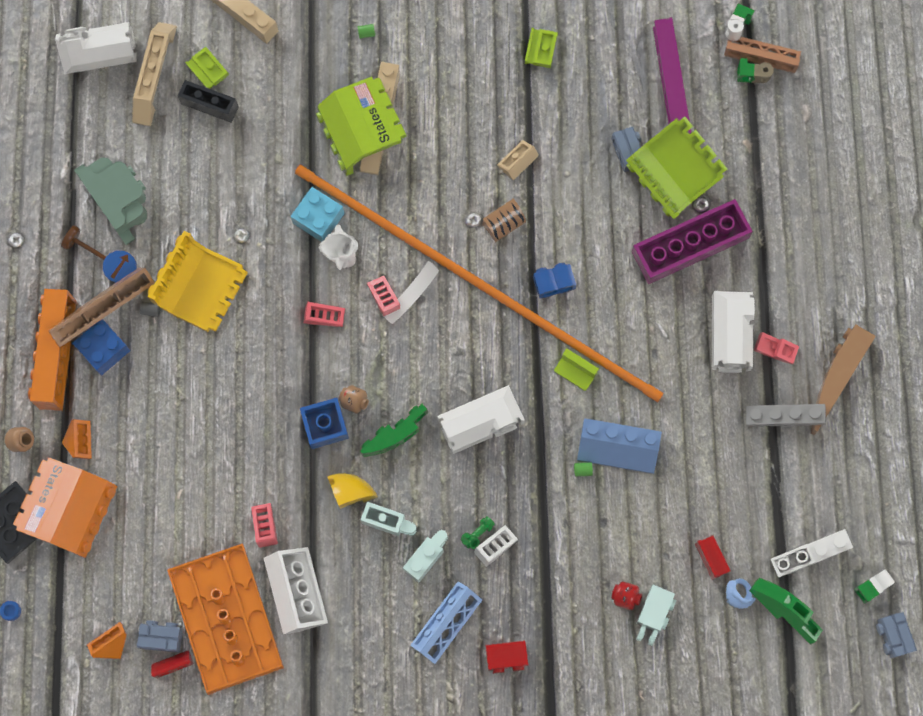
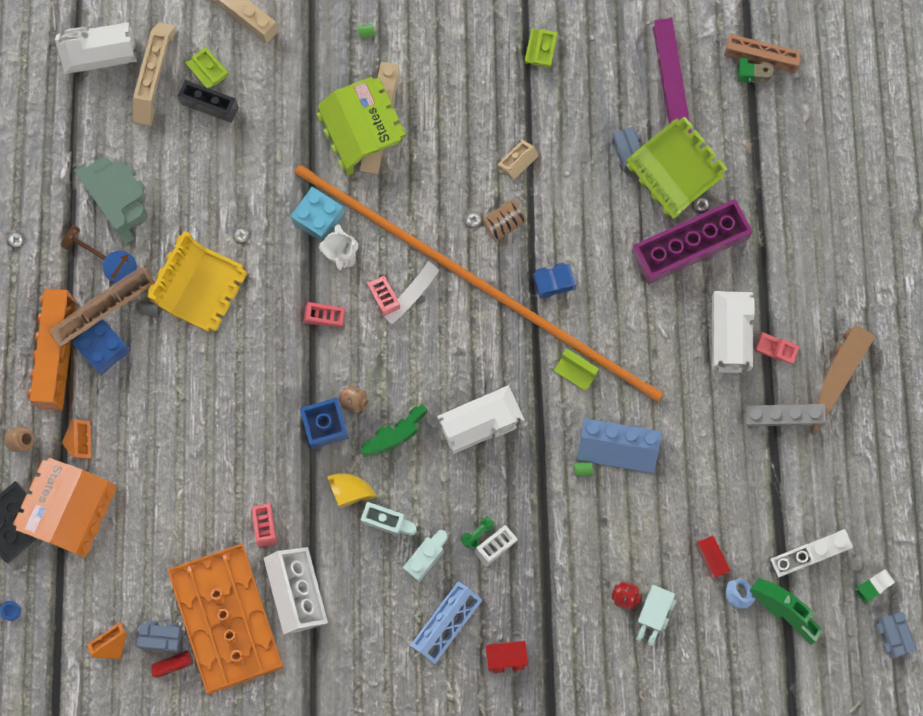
(736, 23): leg -> none

